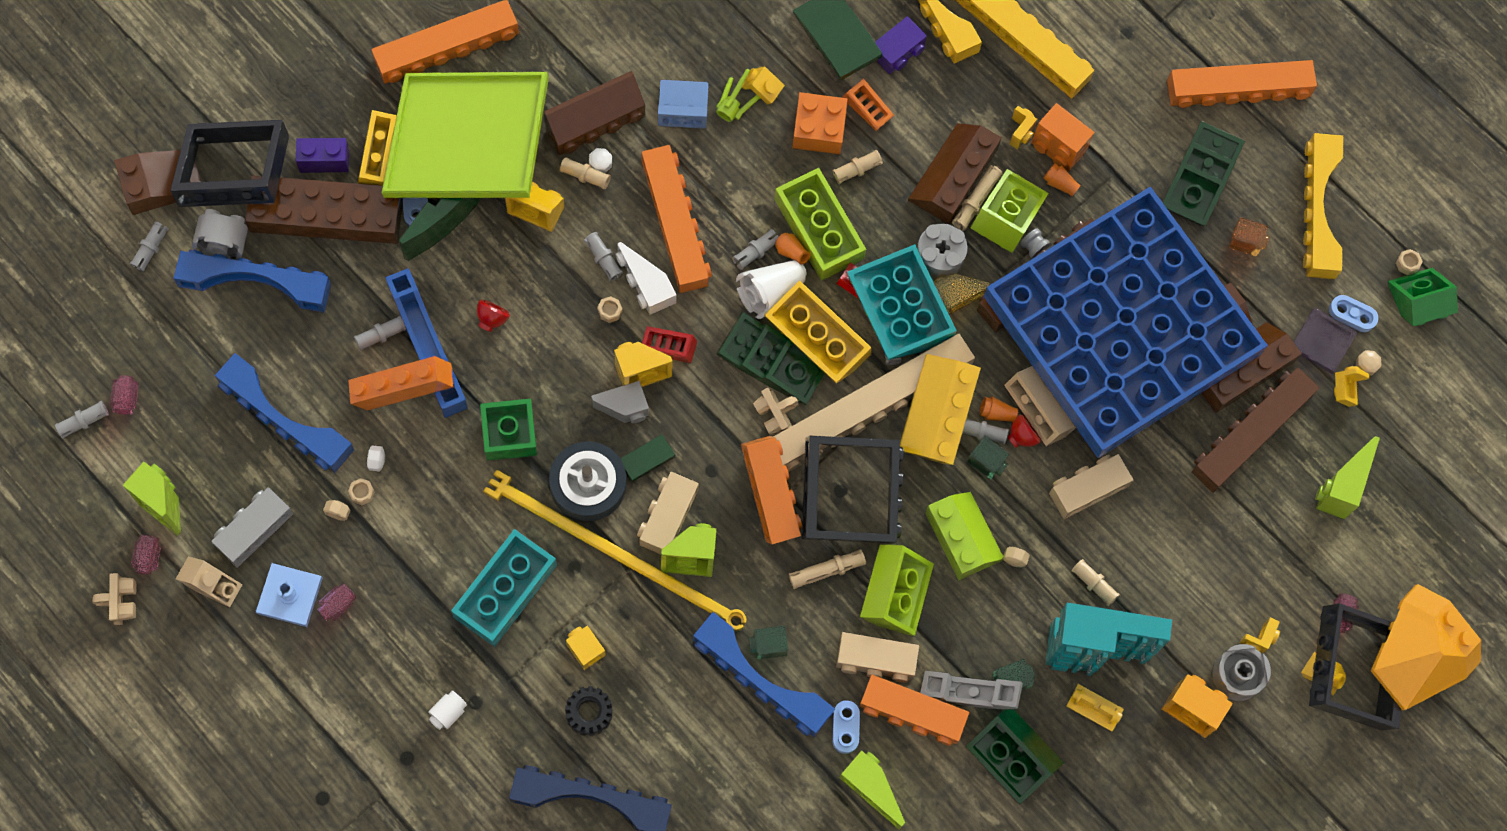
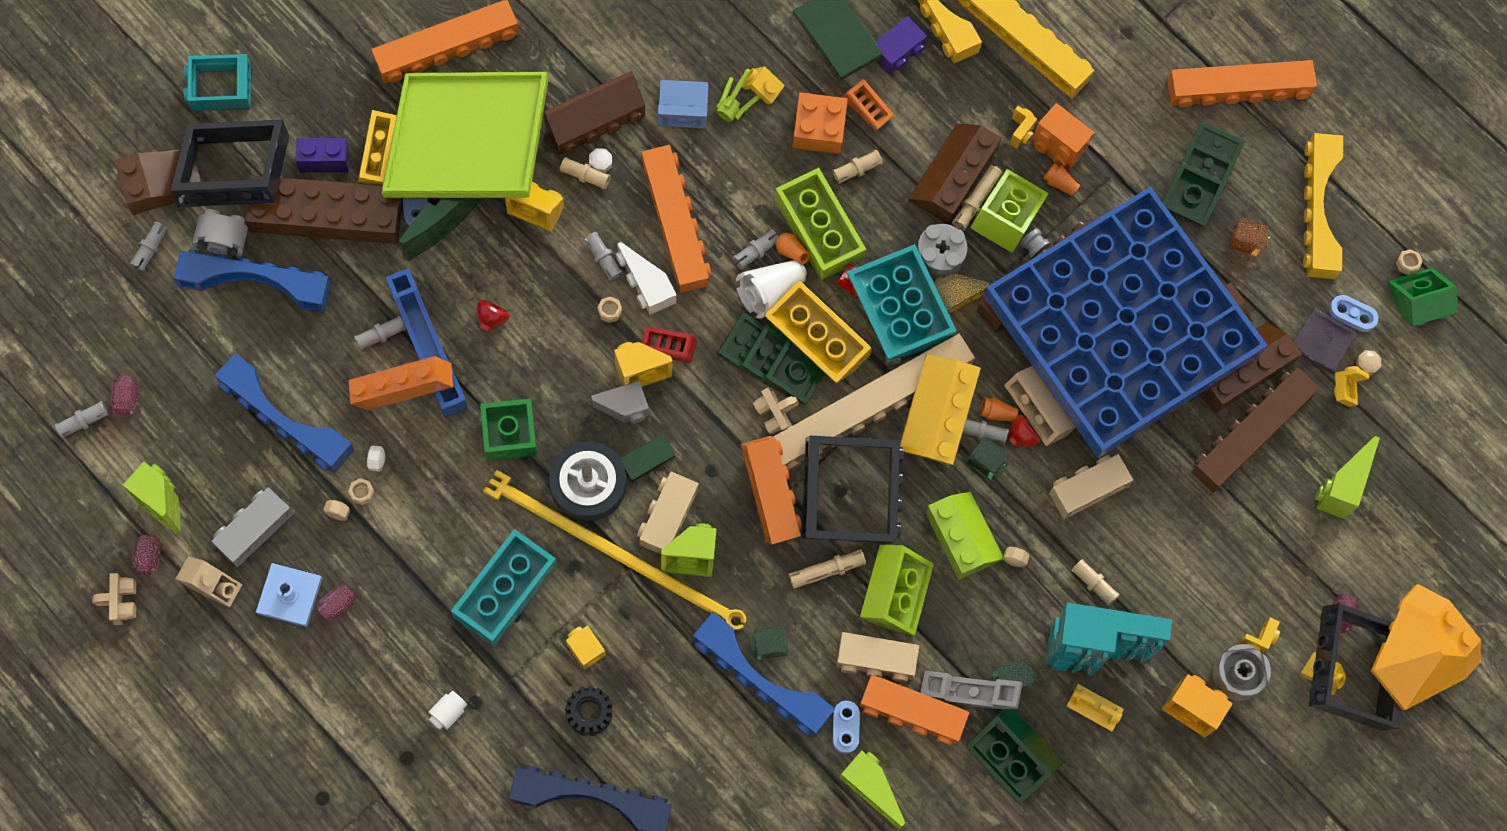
(210, 63): none -> teal window

